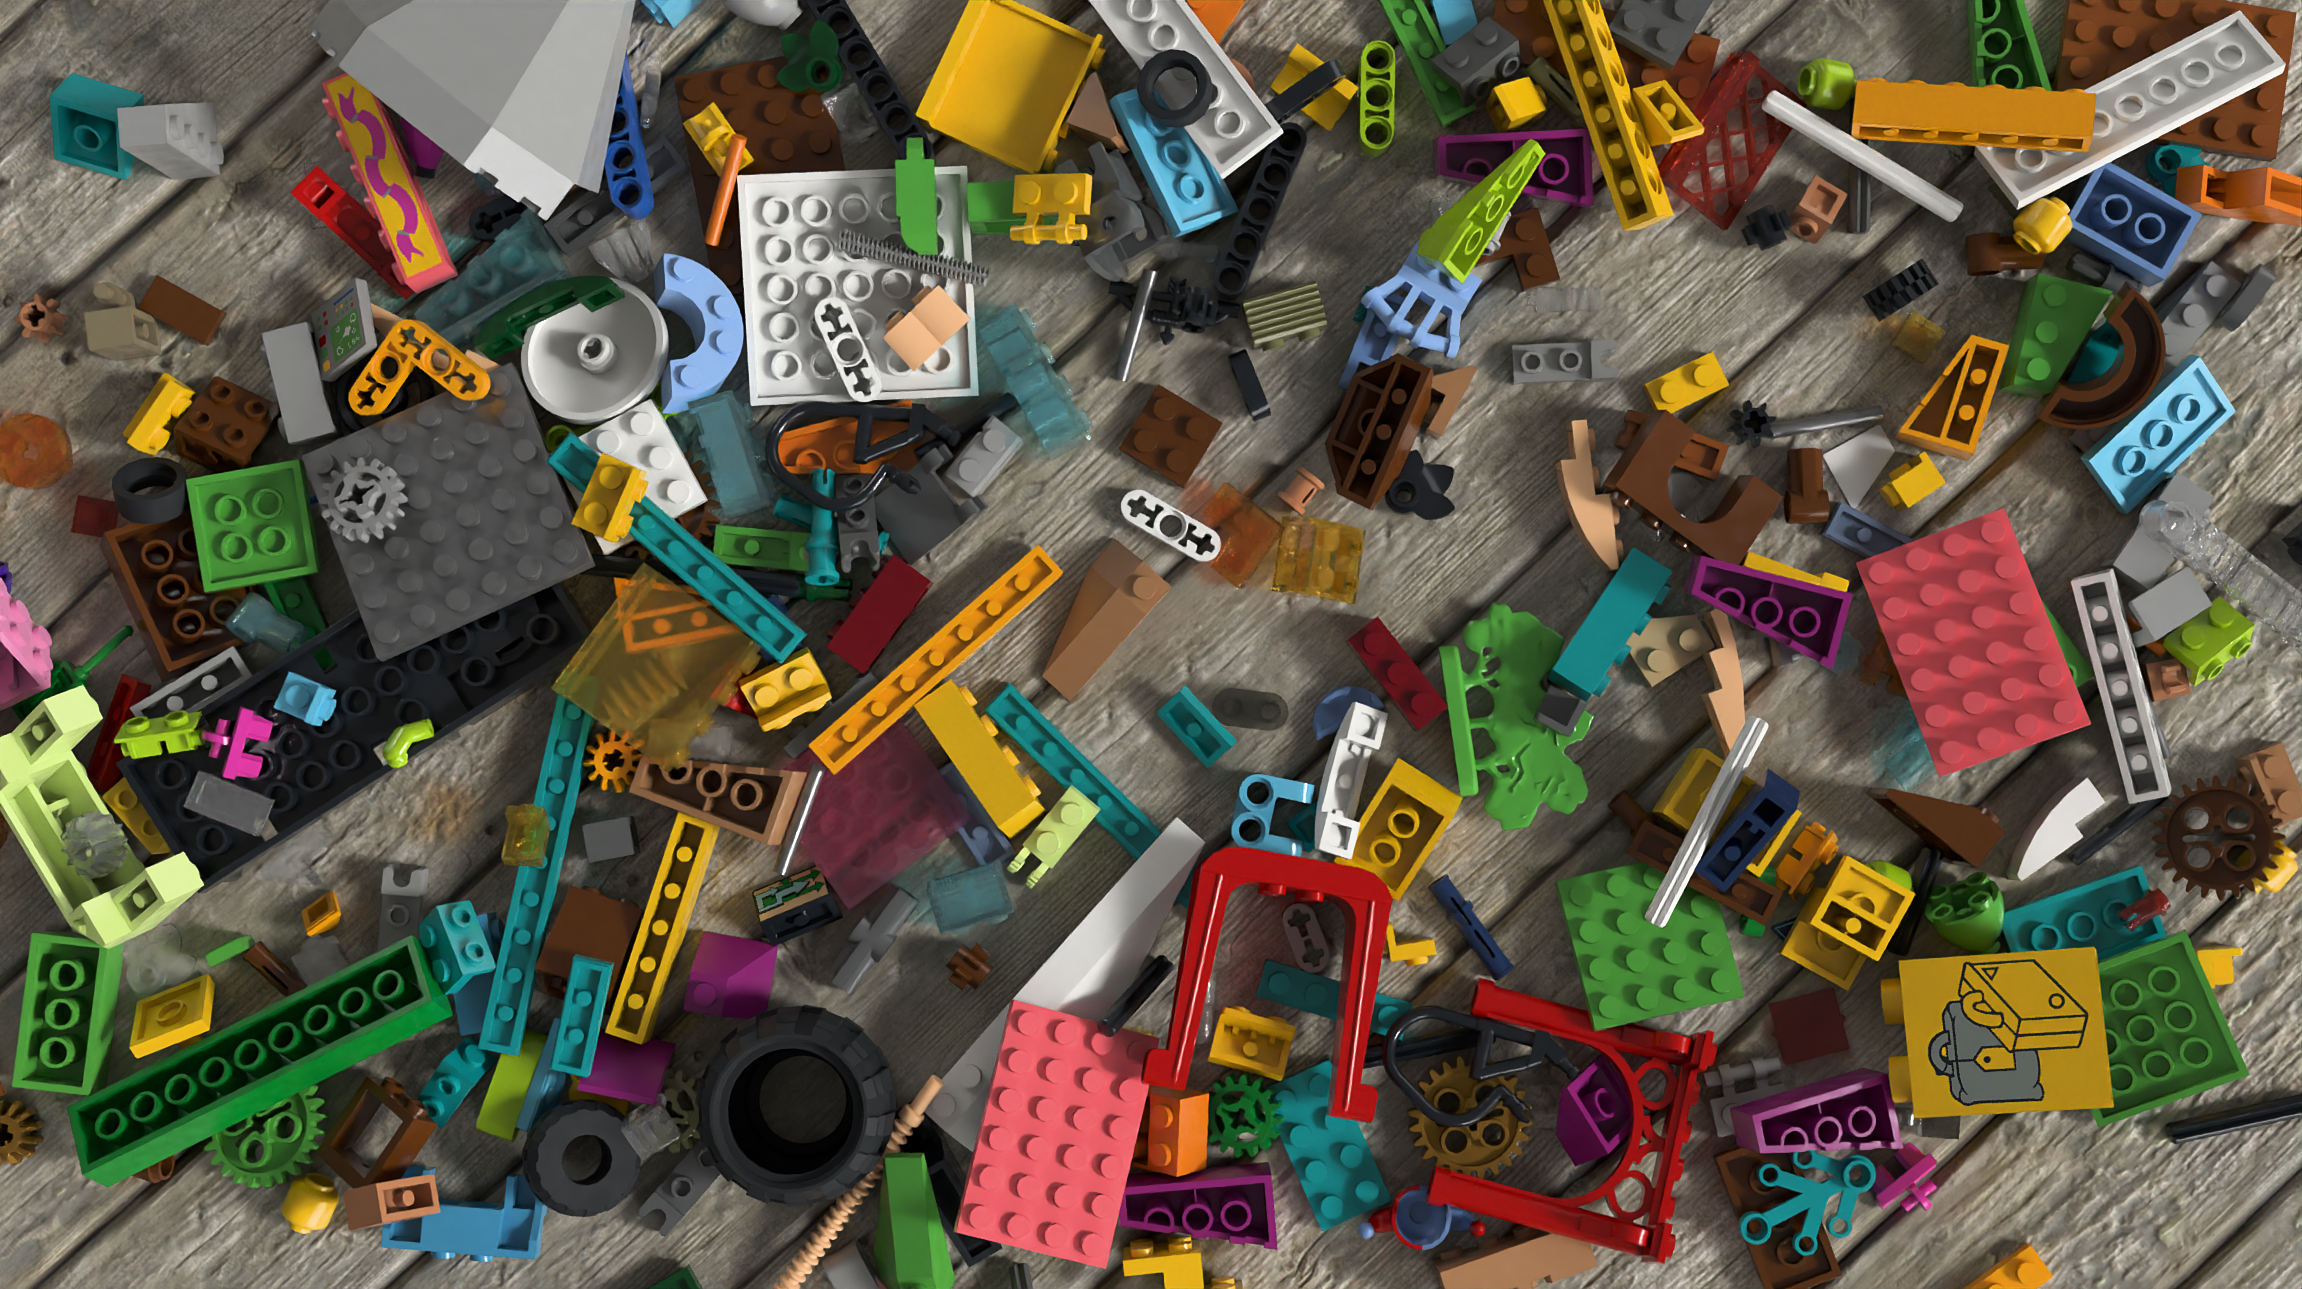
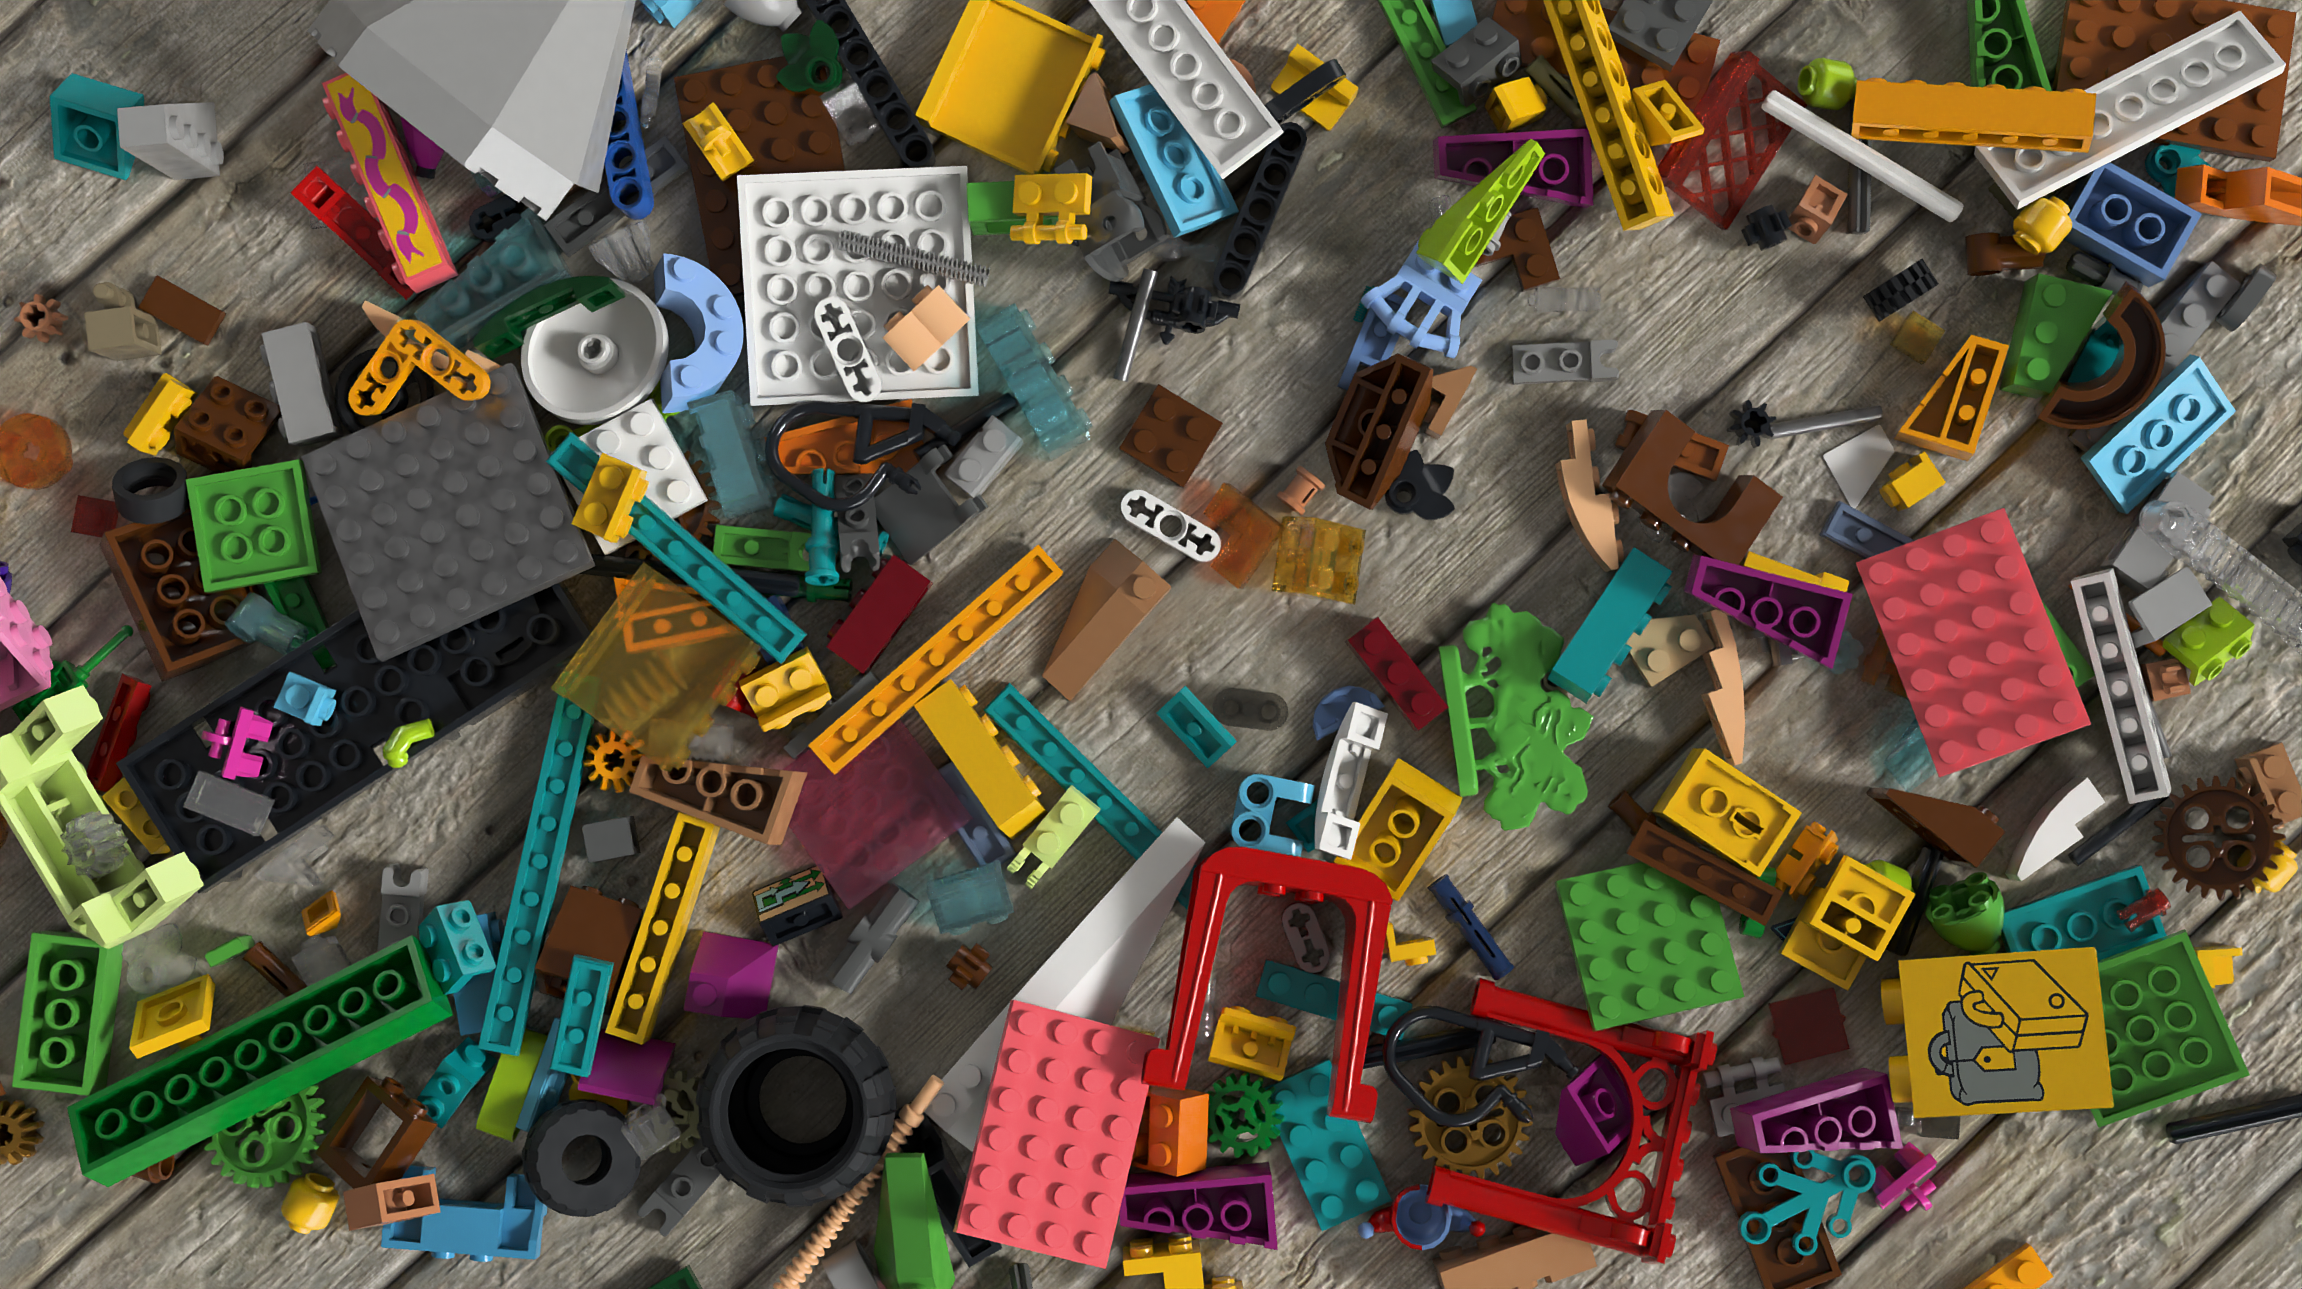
(142, 736): lime hinge -> none
(197, 687): light grey brick -> none
(344, 330): light grey tile -> none
(370, 501): light grey gear -> none
(525, 836): clear yellow bracket -> none
(725, 189): orange bar -> none
(799, 819): flat silver bar -> none
(917, 199): bright green piece -> none
(1135, 996): black axle -> none
(1157, 66): black tyre -> none
(1249, 385): black beam -> none
(1284, 316): olive brick -> none
(1376, 81): lime beam -> none
(1559, 711): dark grey panel -> none
(1686, 384): yellow plate -> none
(1706, 821): white axle -> none
(1748, 829): dark blue slope -> none
(1805, 497): reddish brown piece -> none

